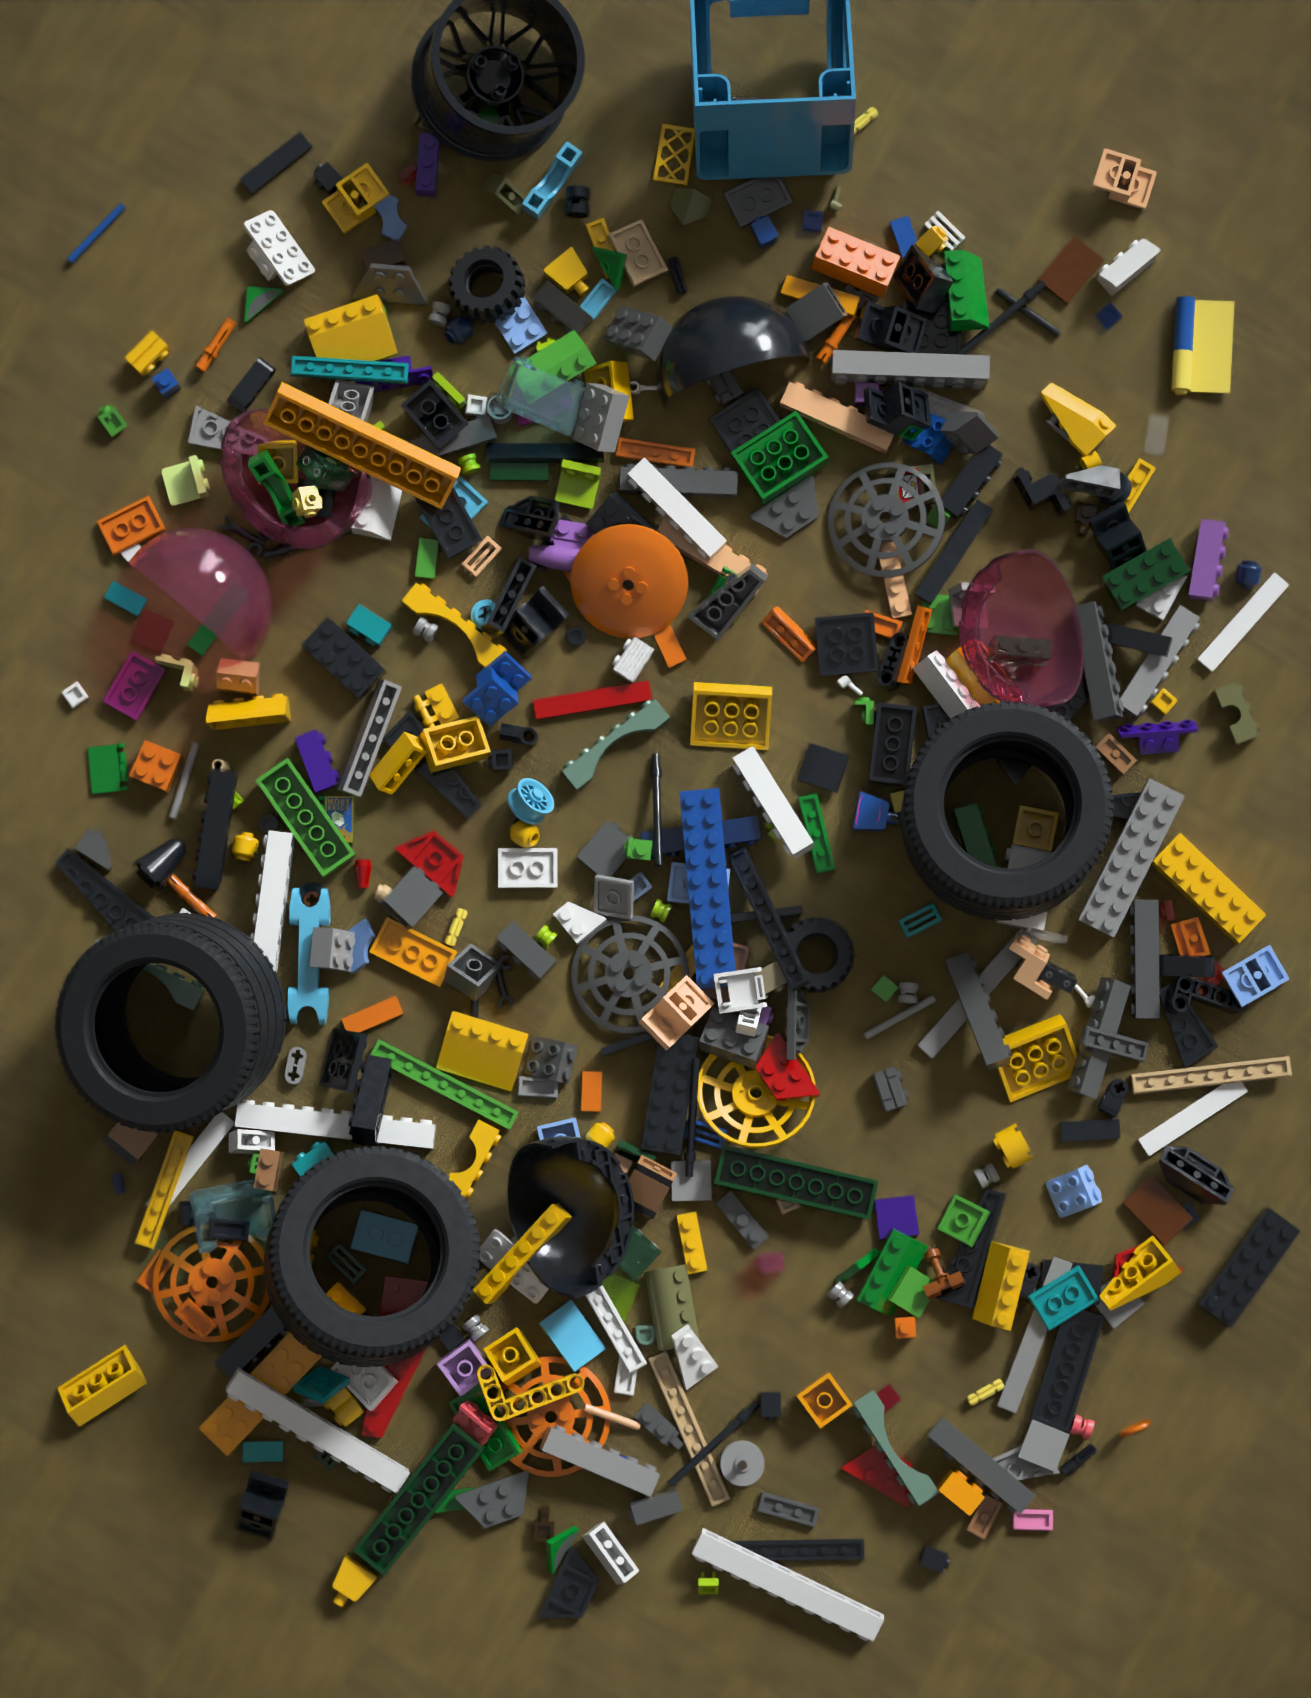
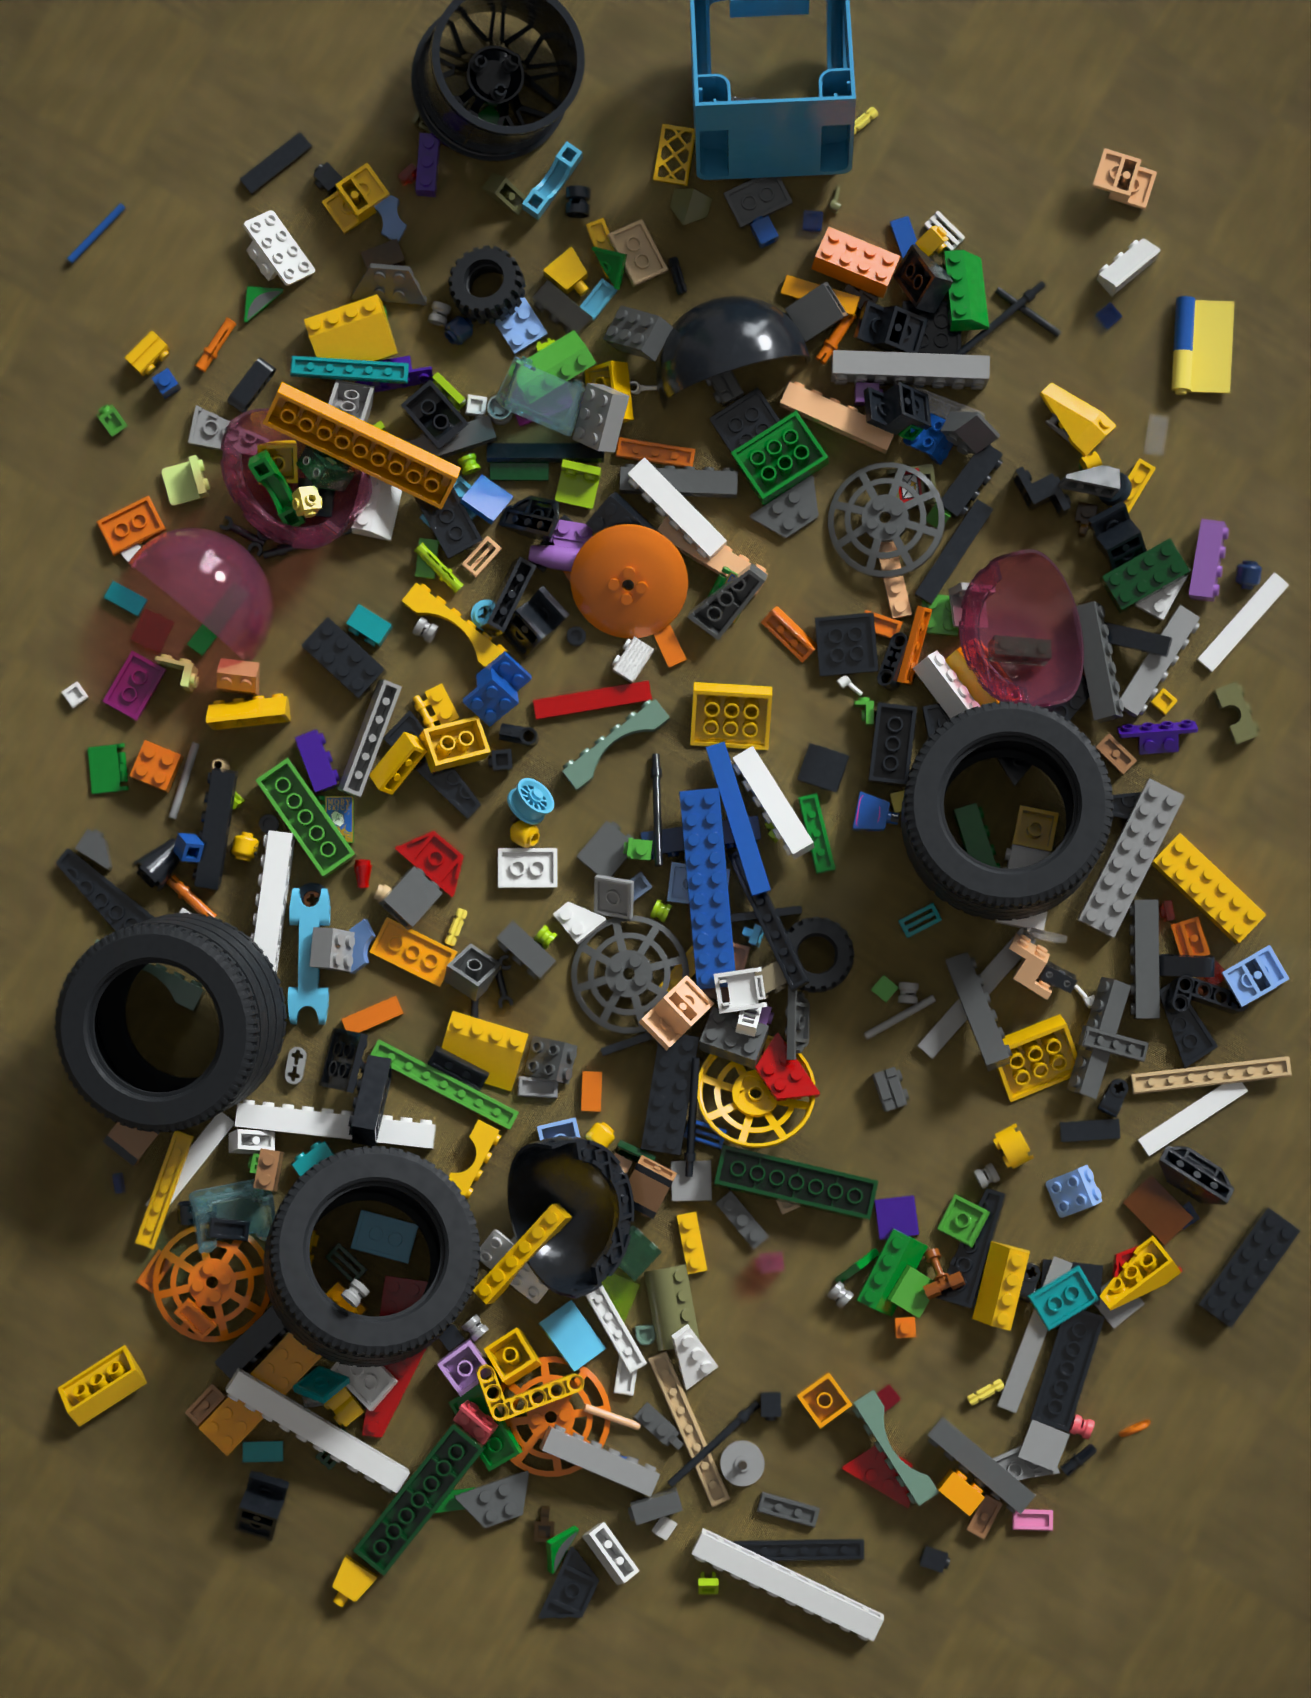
(188, 847): none -> blue brick
(205, 1405): none -> medium nougat plate
(355, 1293): none -> light grey wheel
(439, 568): none -> lime pin
(458, 1068): none -> black tile
(486, 499): none -> tile
(664, 1527): none -> white tile
(738, 819): none -> blue tile
(754, 934): none -> medium azure tile
(1071, 270): reddish brown tile -> none

